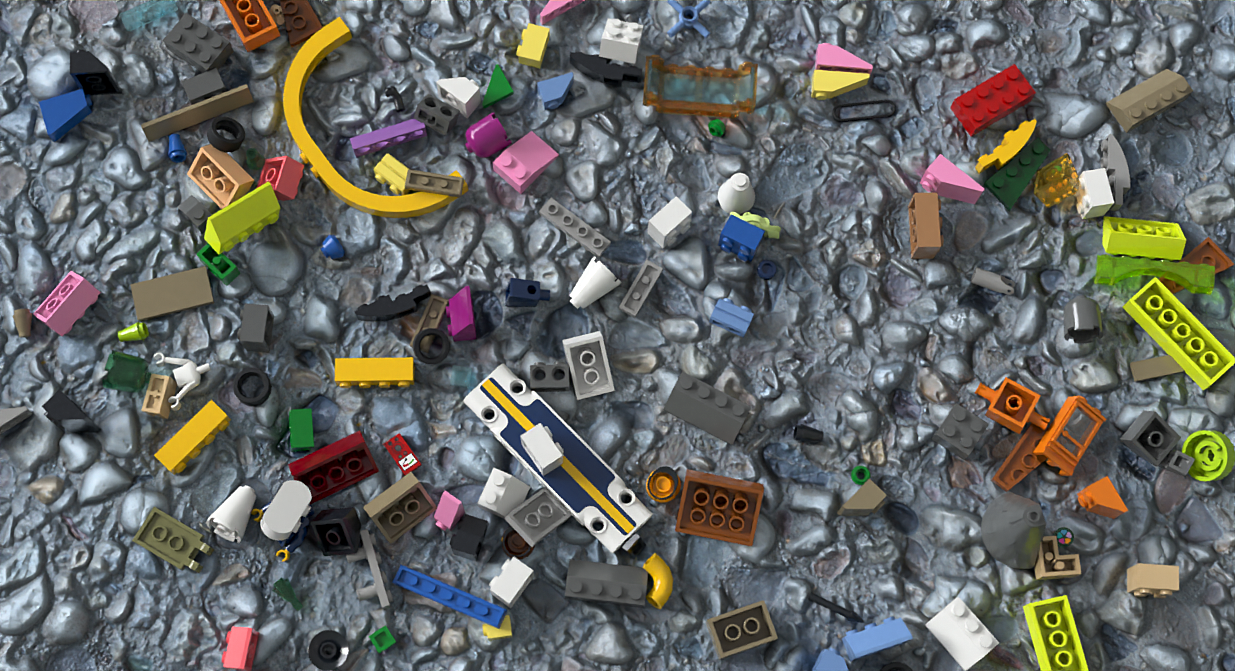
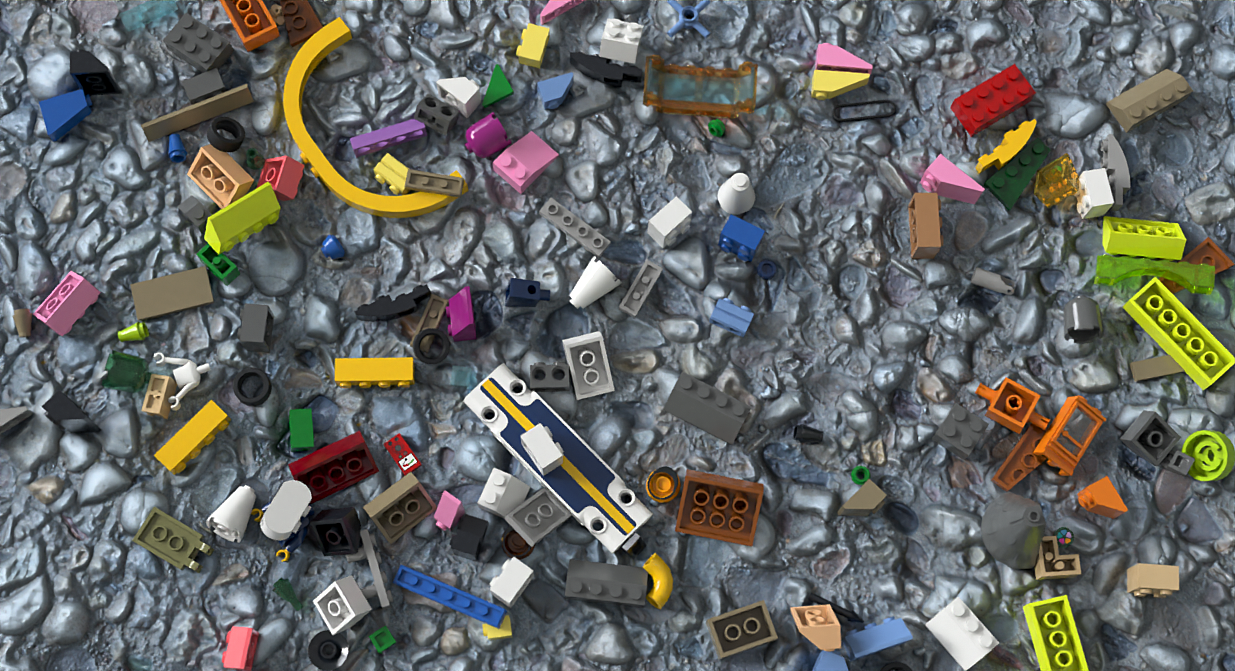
(342, 605): none -> white brick
(397, 99): black arm -> none
(762, 223): yellowish green piece -> none
(818, 625): none -> light nougat slope

